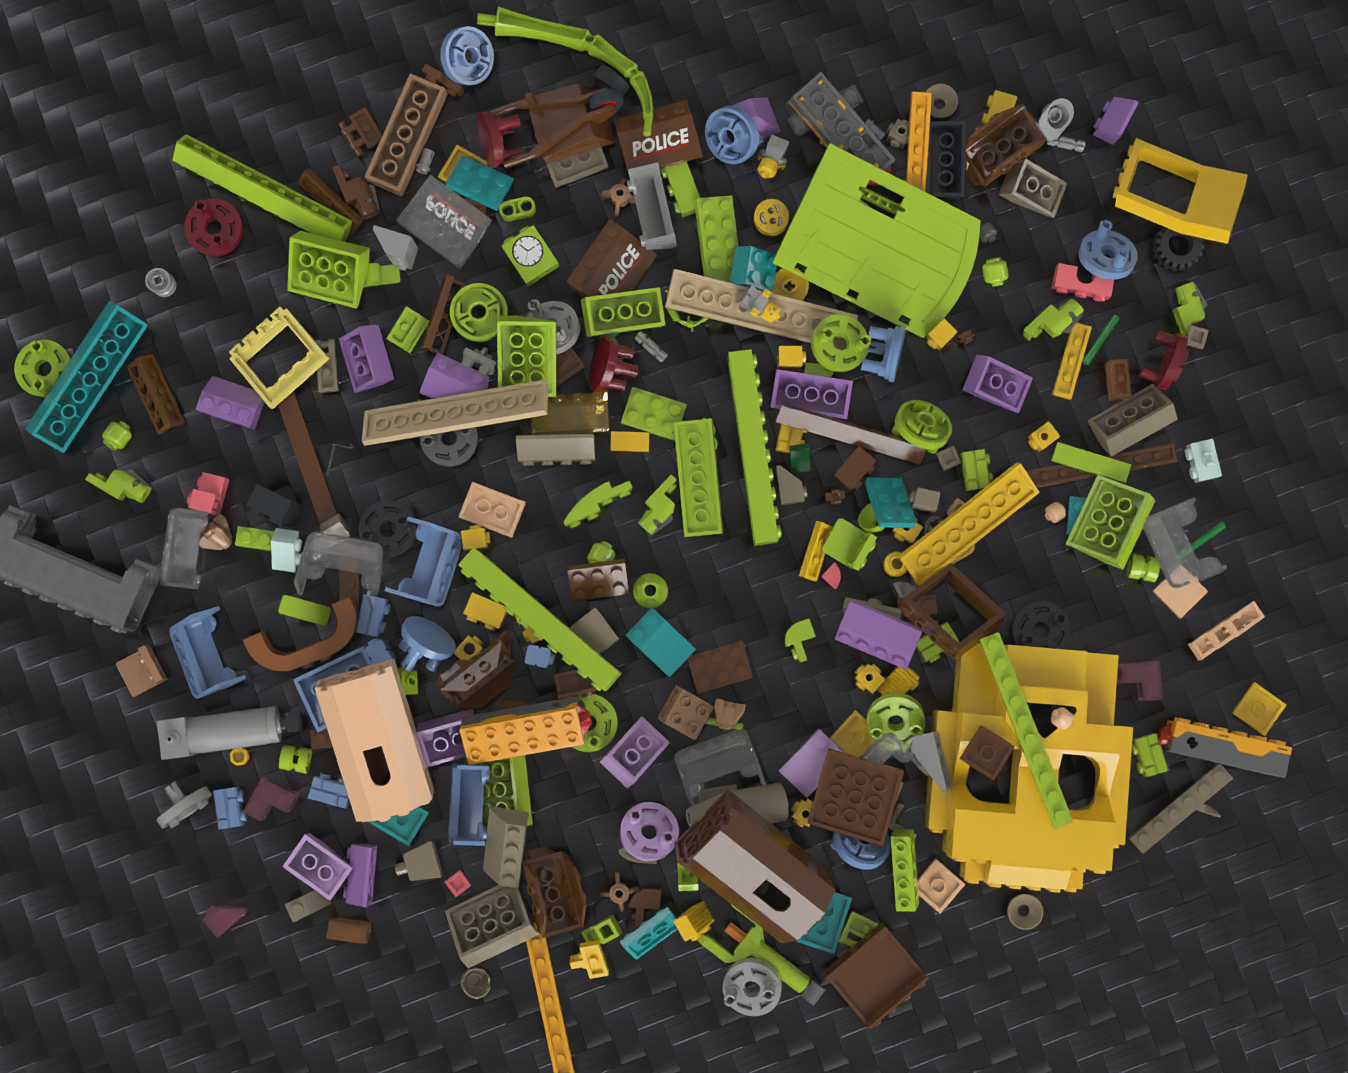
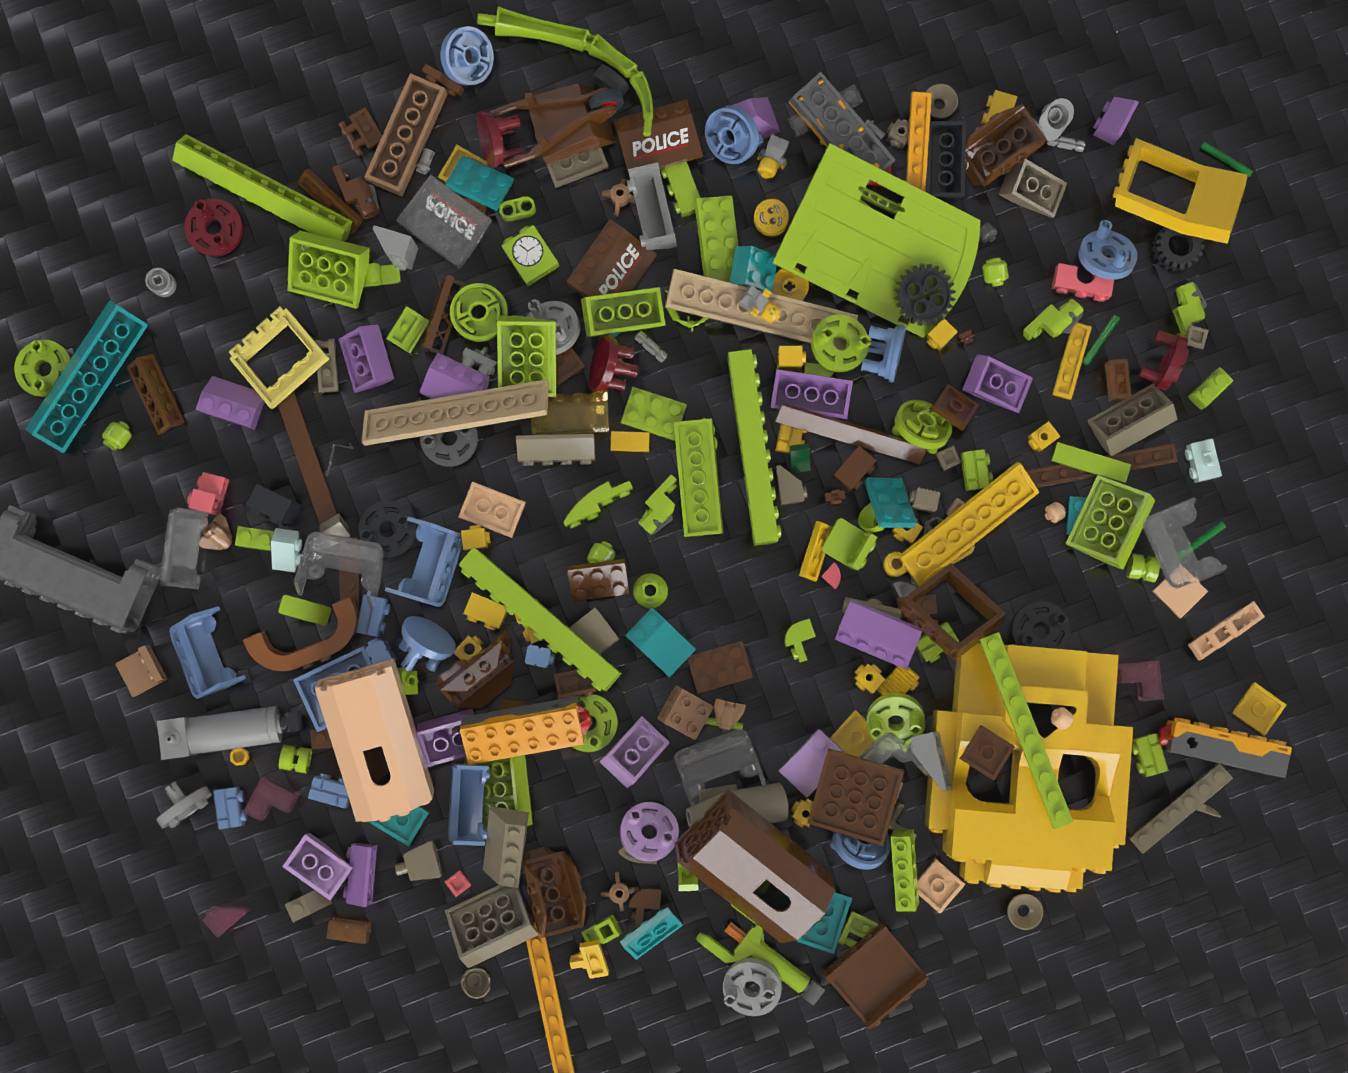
(122, 485): lime plate -> none
(694, 922): yellow brick -> none
(919, 279): none -> black gear
(955, 407): none -> reddish brown plate
(1210, 388): none -> lime brick
(1226, 159): none -> green bar

